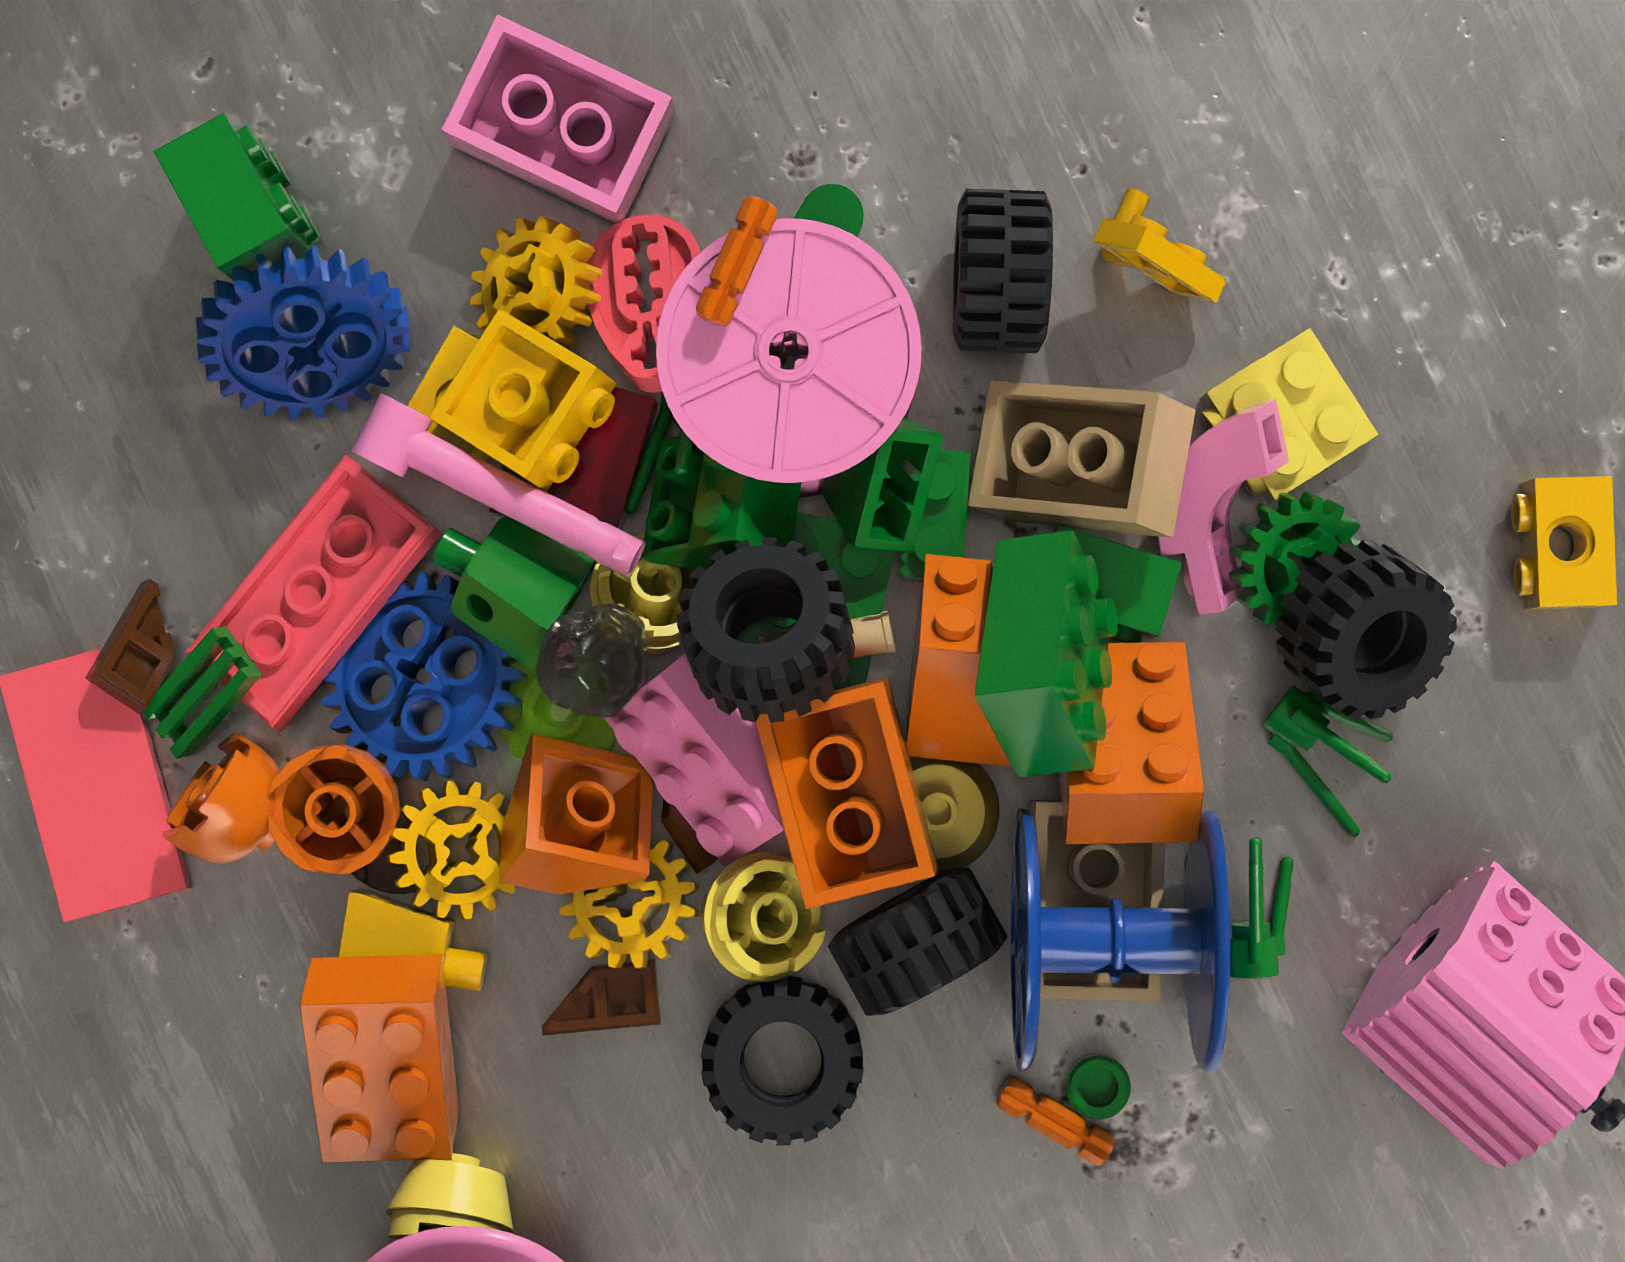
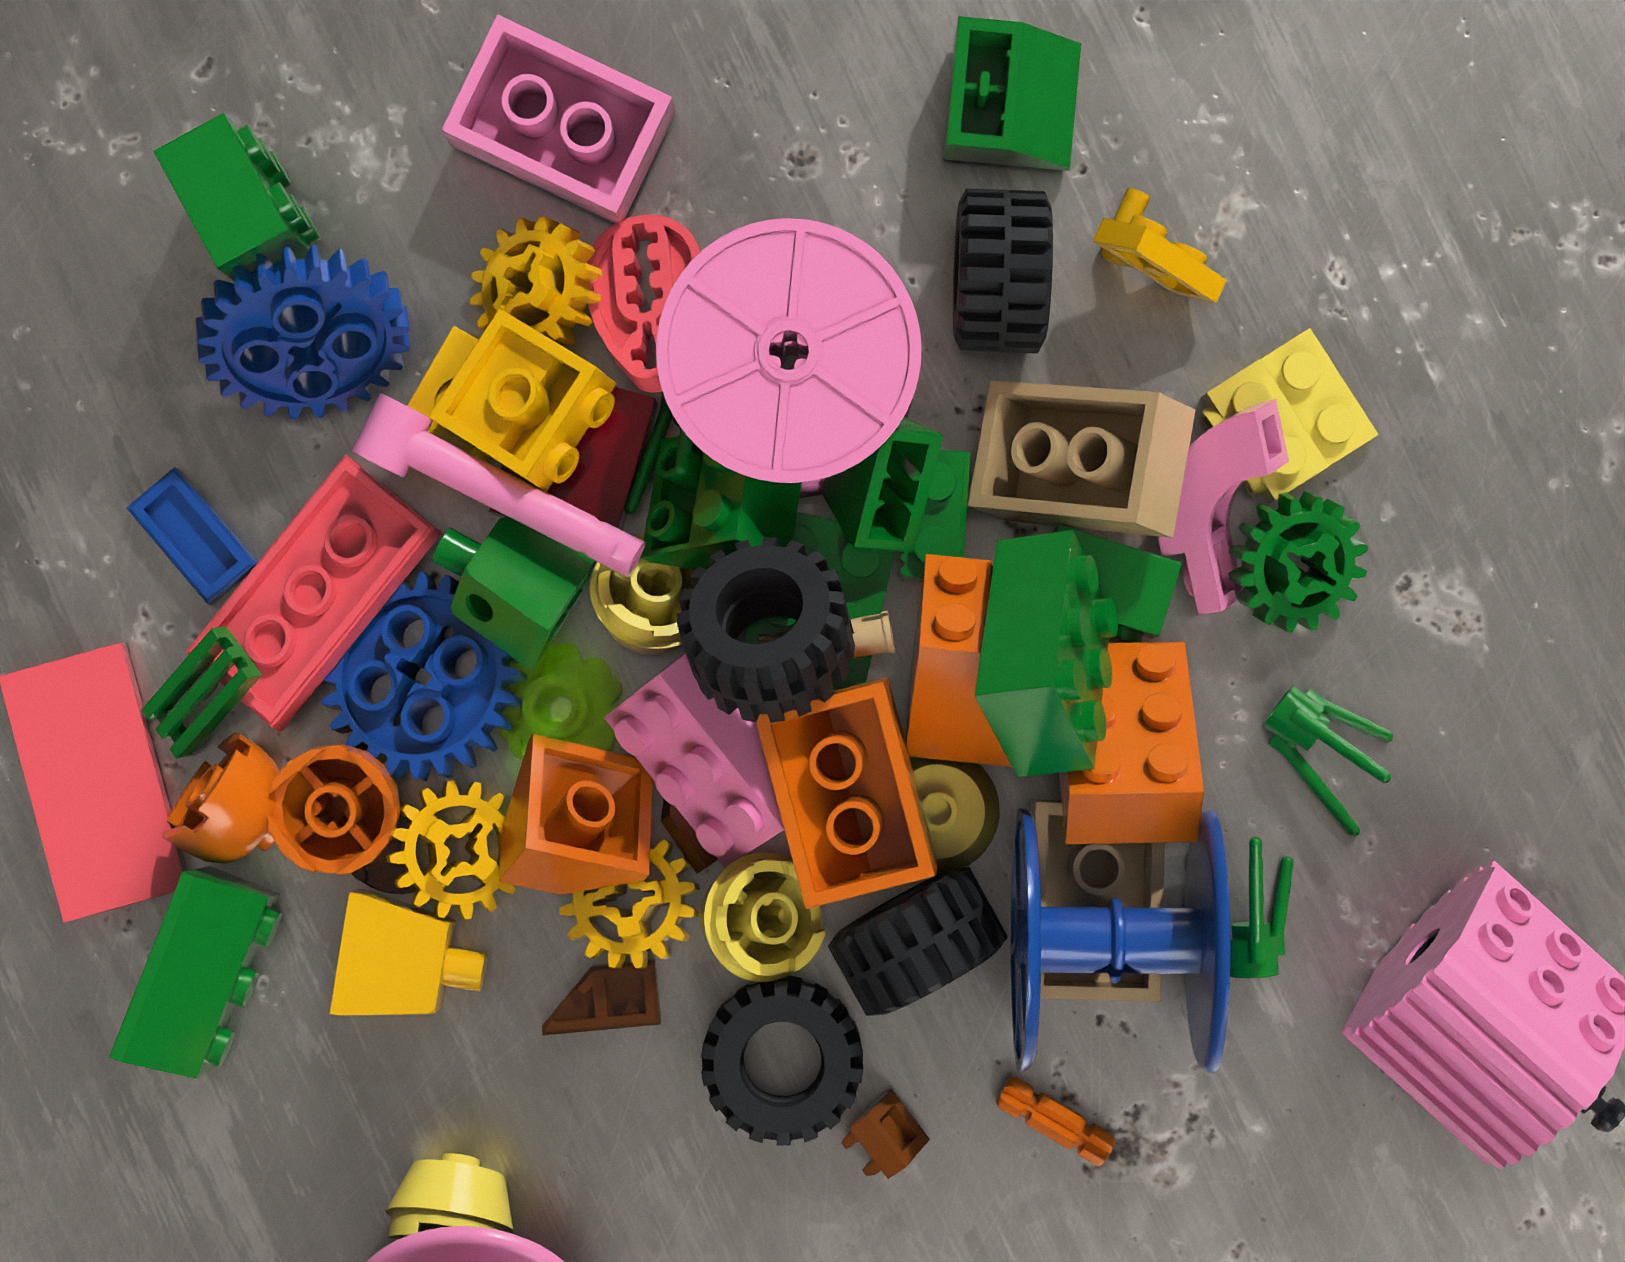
(136, 652): reddish brown tile -> none
(192, 536): none -> blue tile
(197, 974): none -> green slope
(380, 1057): orange brick -> none
(594, 660): clear smoke hair -> none
(736, 261): orange axle -> none
(833, 206): green tile -> none
(887, 1135): none -> dark orange tile
(1011, 95): none -> green slope
(1097, 1086): green tile -> none
(1366, 629): black tyre -> none
(1587, 513): yellow brick -> none

